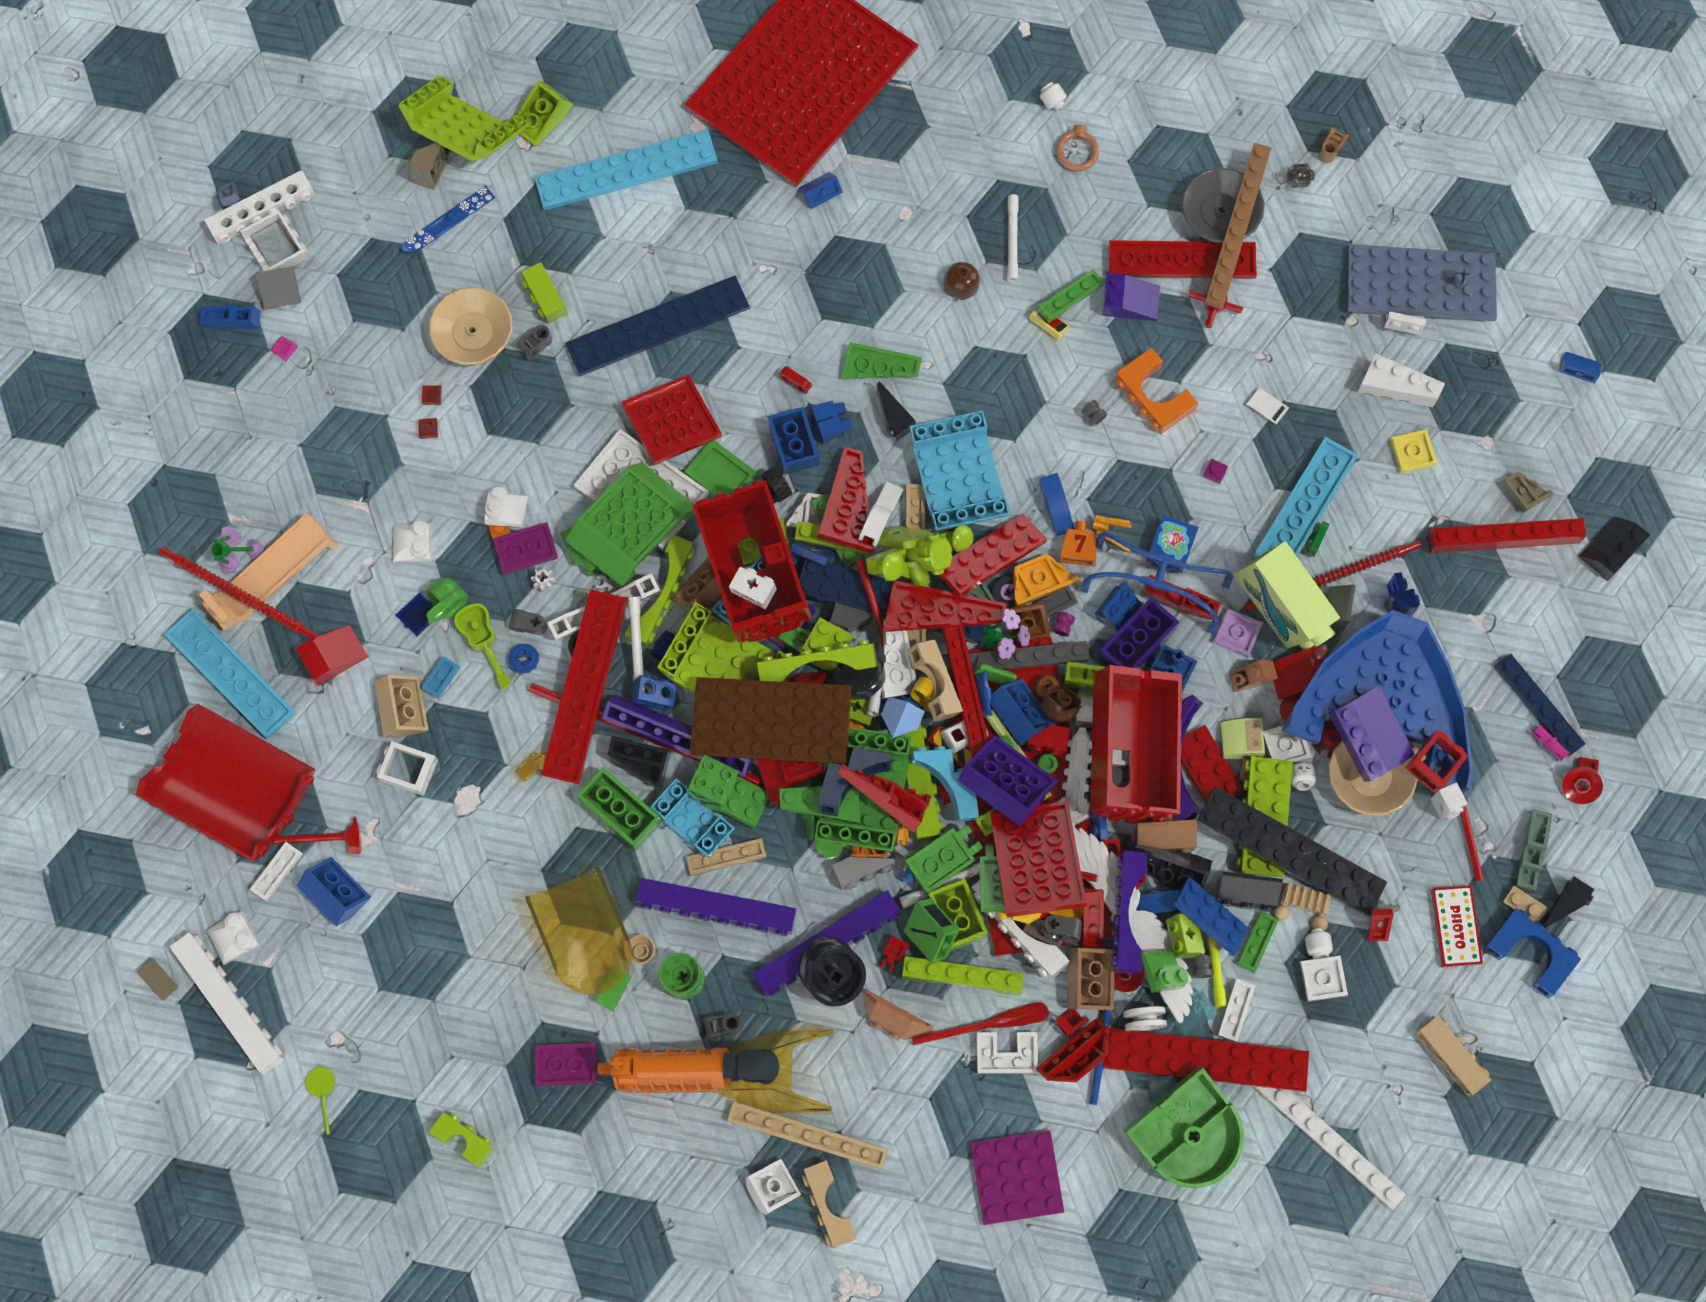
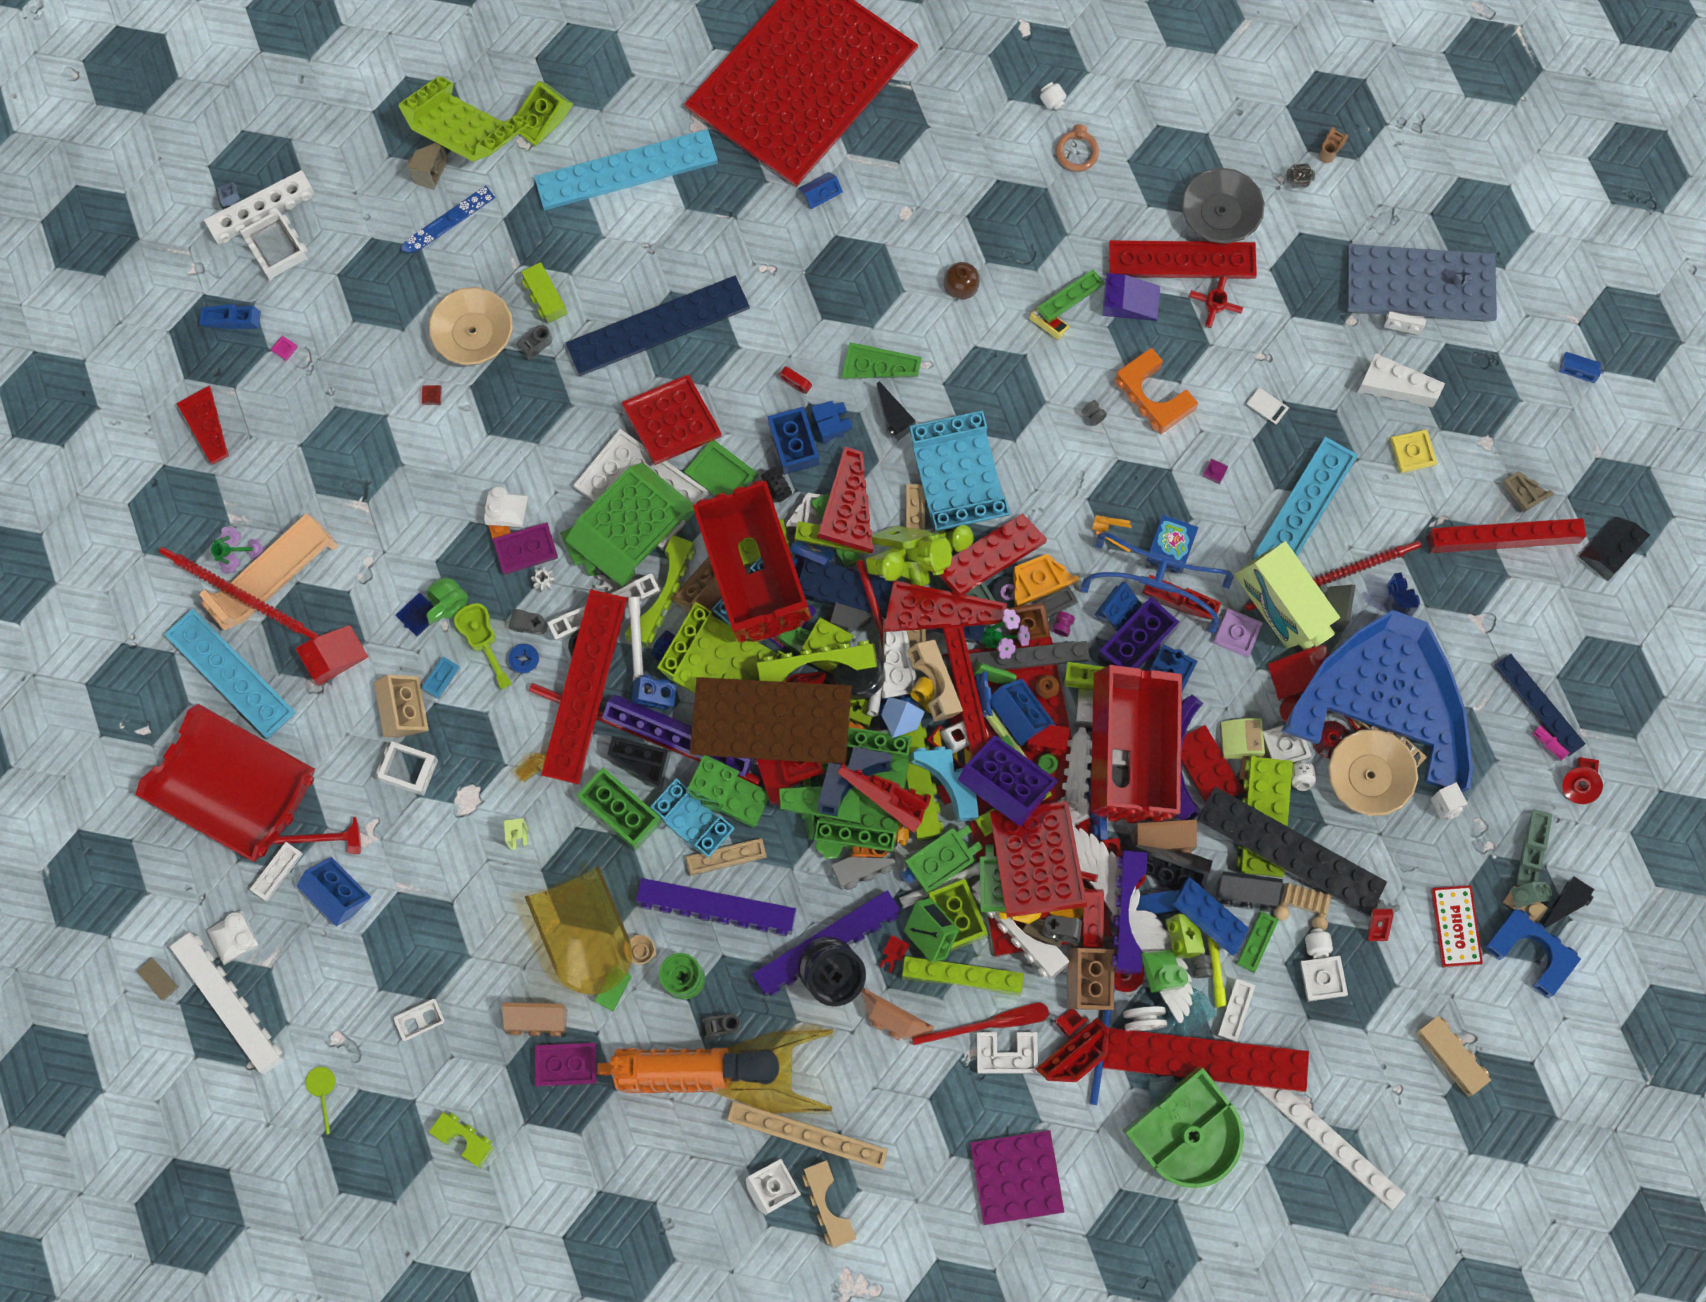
(204, 421): none -> red wing
(278, 287): dark grey tile -> none
(412, 542): white slope -> none
(417, 1013): none -> white piece
(428, 428): clear red tile -> none
(515, 830): none -> yellowish green hinge
(534, 1019): none -> medium nougat slope
(741, 586): white brick -> none
(774, 554): red tile -> none
(881, 512): white piece -> none
(1012, 266): white piece -> none
(1056, 503): blue slope -> none
(1061, 704): reddish brown cylinder -> none
(1079, 546): orange torso -> none
(1238, 226): medium nougat plate -> none
(1253, 675): nougat slope -> none
(1320, 531): green plate -> none
(1371, 734): slope -> none
(1424, 773): red window -> none
(1471, 845): red bar -> none
(1531, 894): none -> sand green bracket

